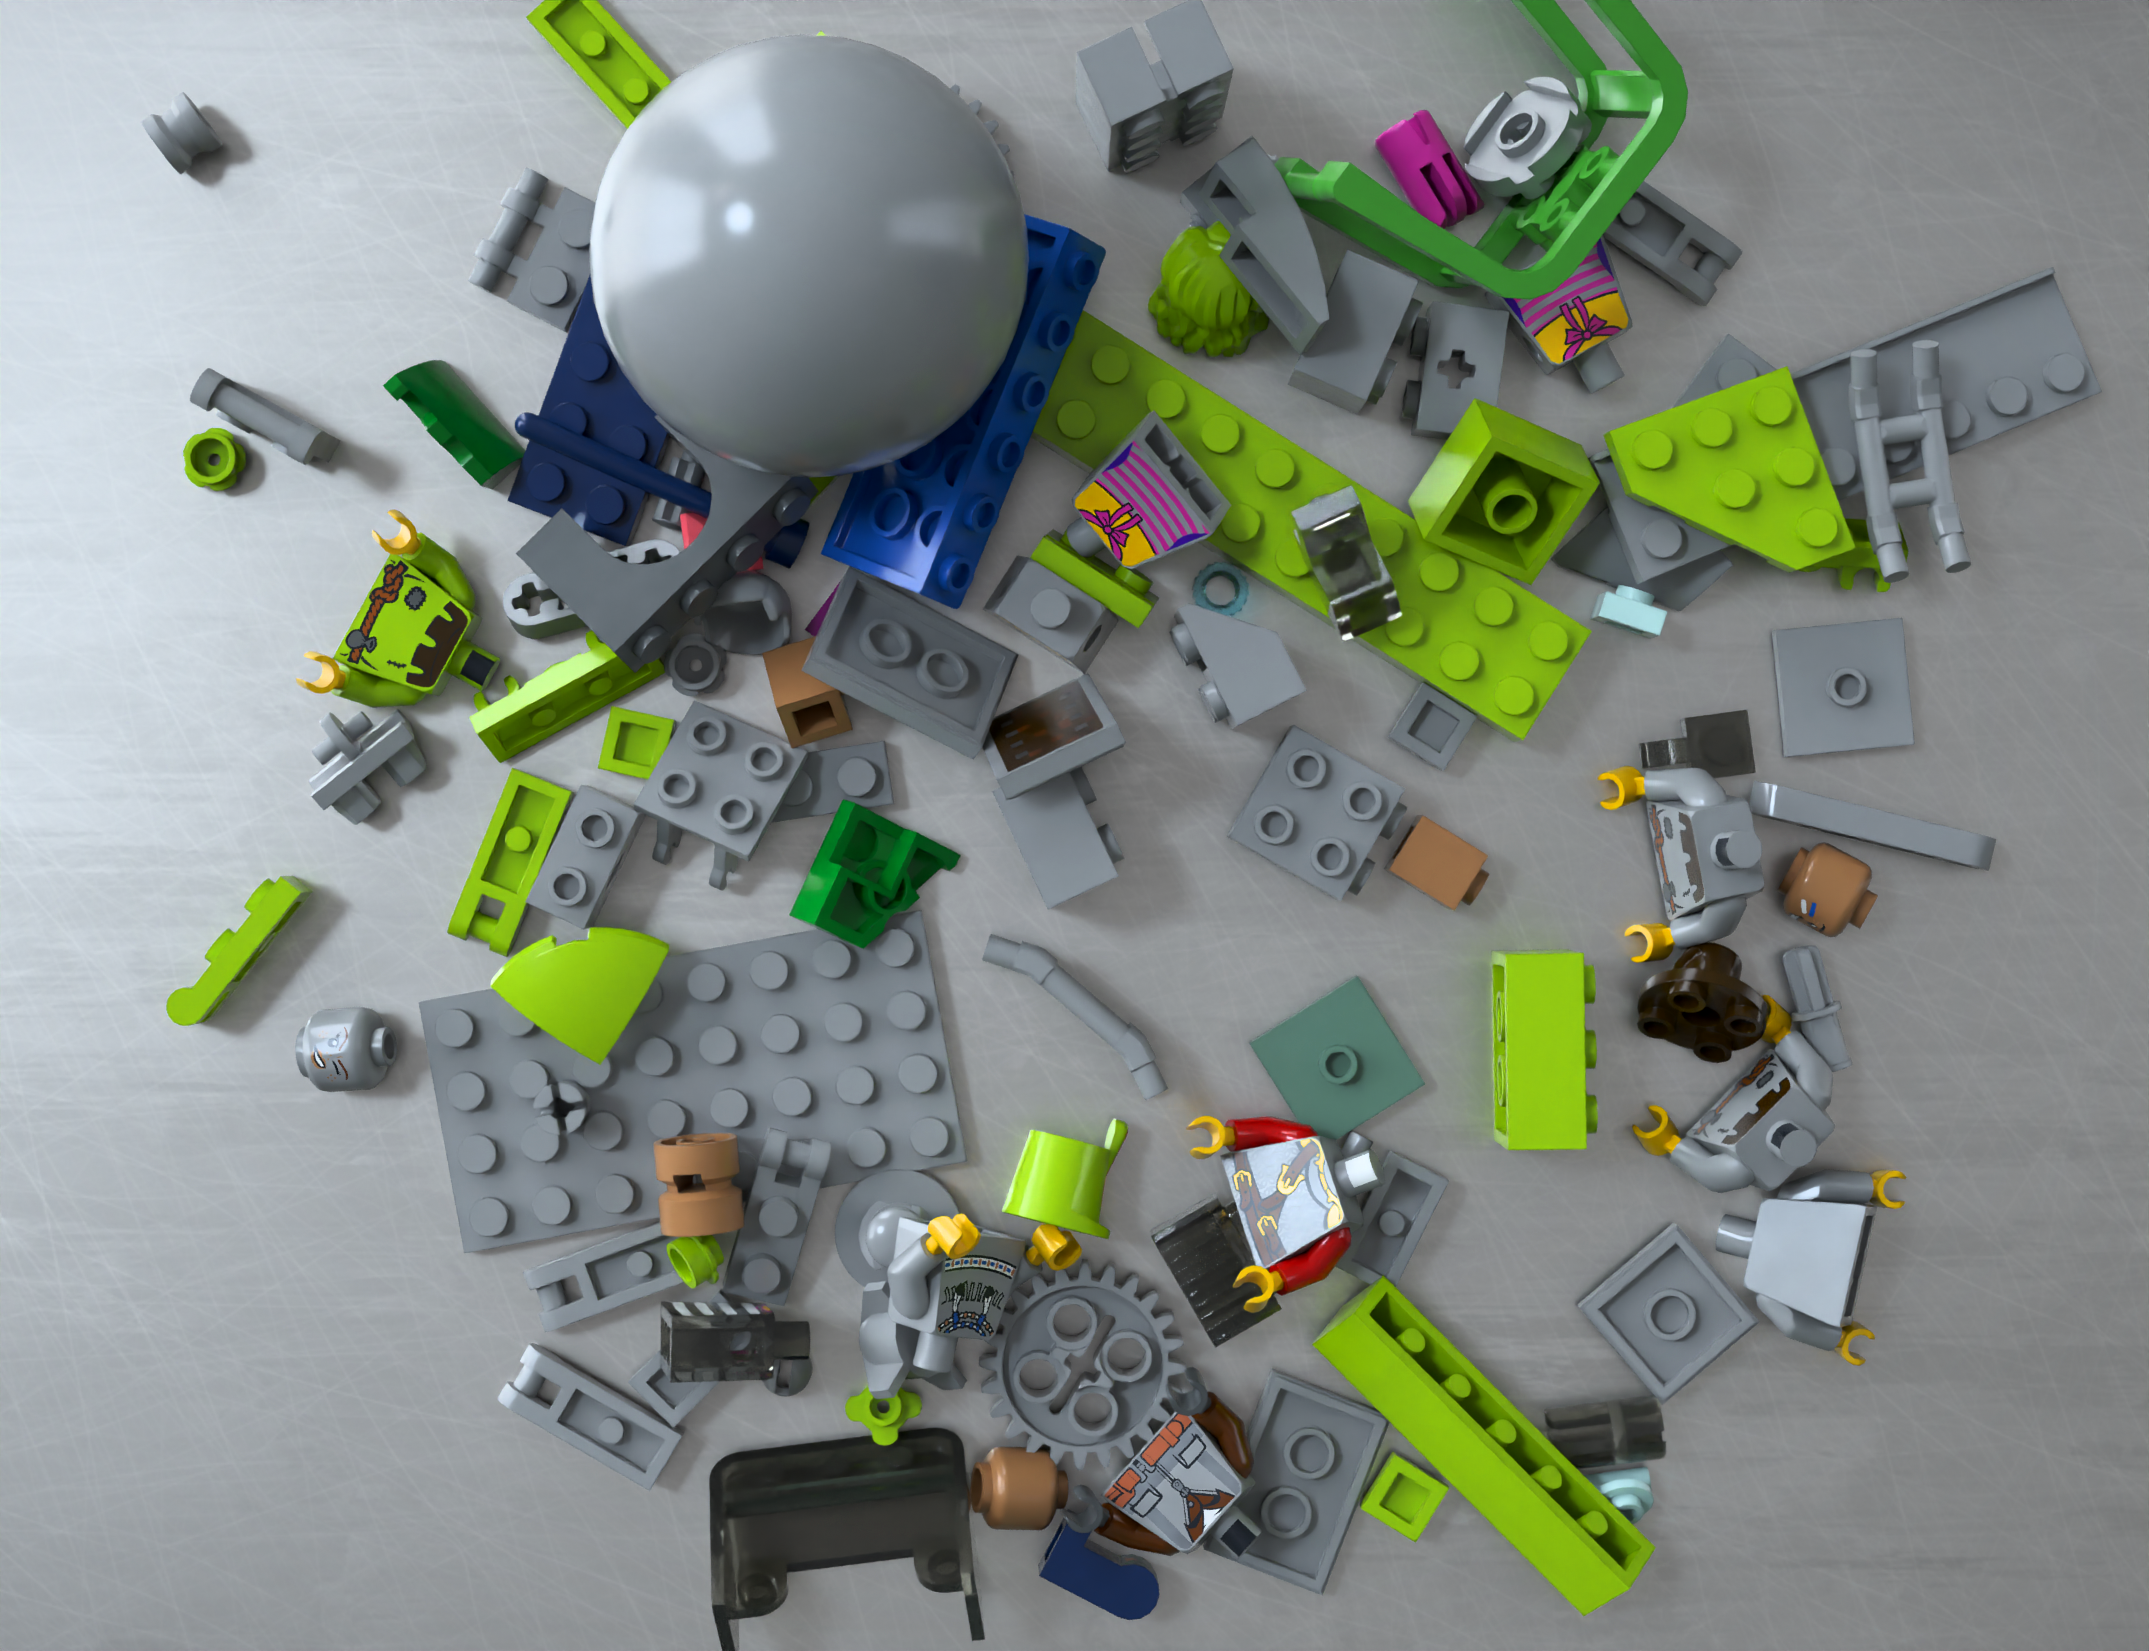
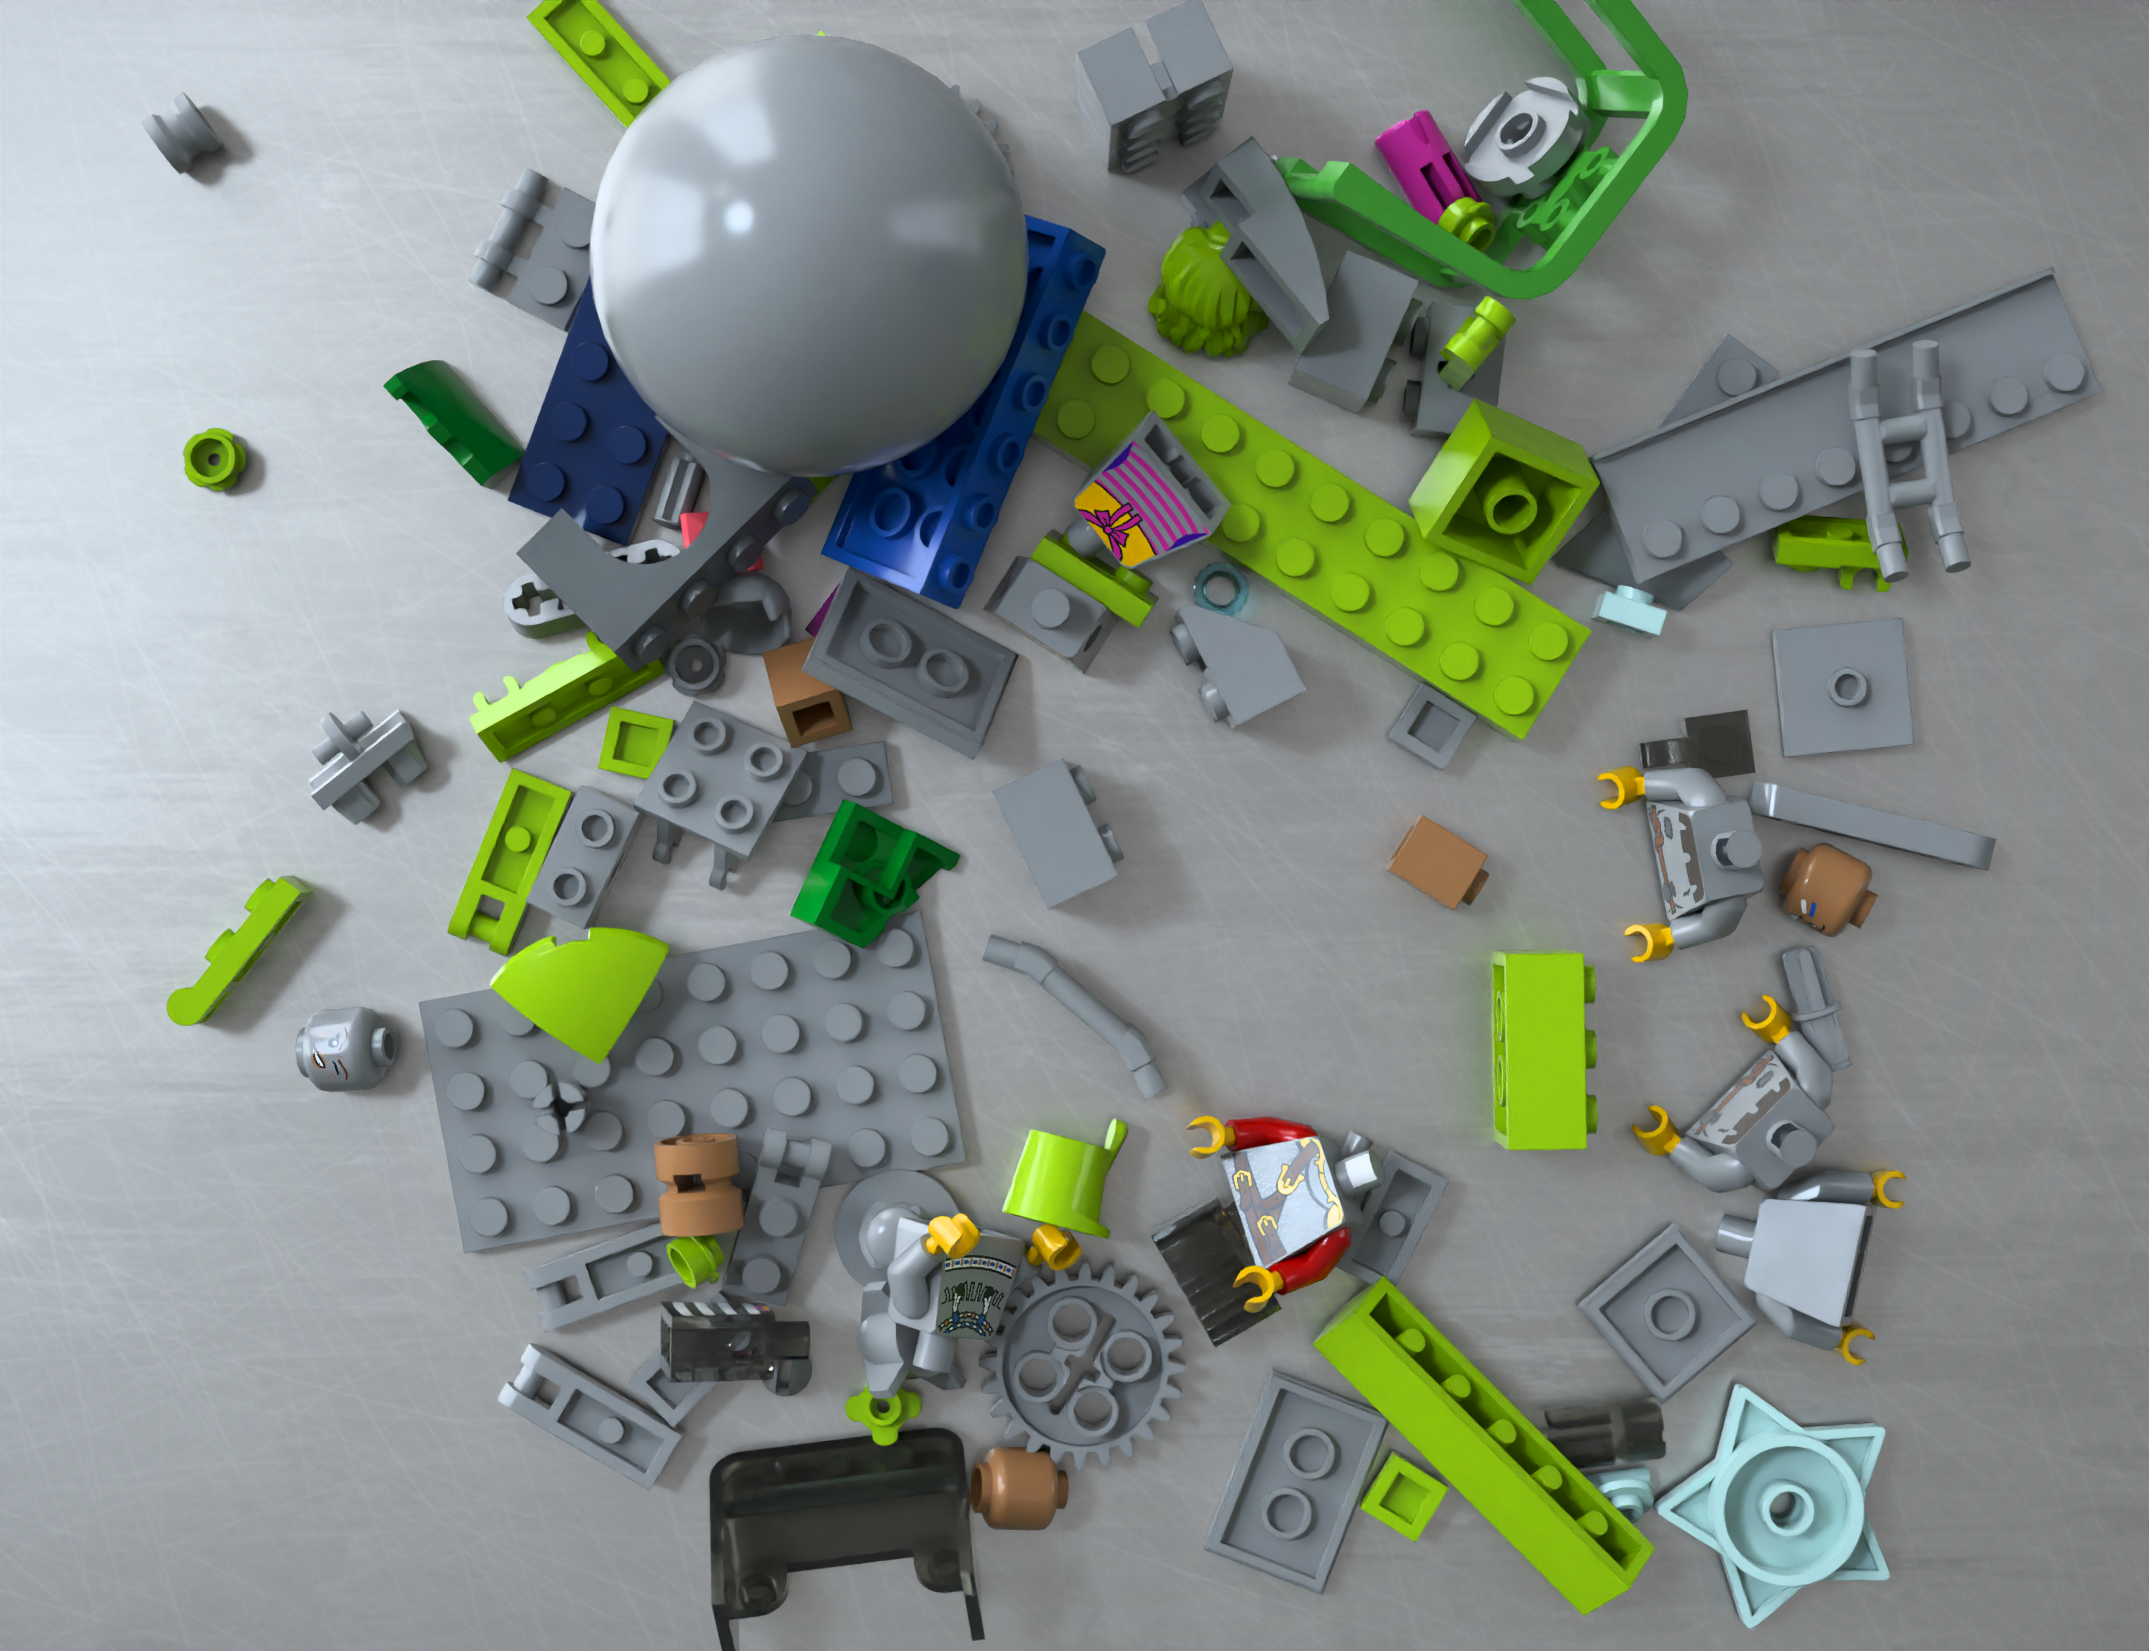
(250, 411): light grey plate -> none
(408, 630): lime torso -> none
(780, 549): dark blue piece -> none
(1050, 737): tile -> none
(1113, 1582): dark blue leg -> none
(1180, 1483): torso -> none
(1319, 814): light grey brick -> none
(1337, 1061): sand green plate -> none
(1345, 563): clear smoke brick -> none
(1470, 222): none -> lime plate
(1475, 341): none -> lime plate
(1574, 321): torso -> none
(1657, 233): light grey plate -> none
(1703, 1004): dark brown plate -> none
(1738, 471): lime plate -> none
(1820, 1532): none -> light aqua plate

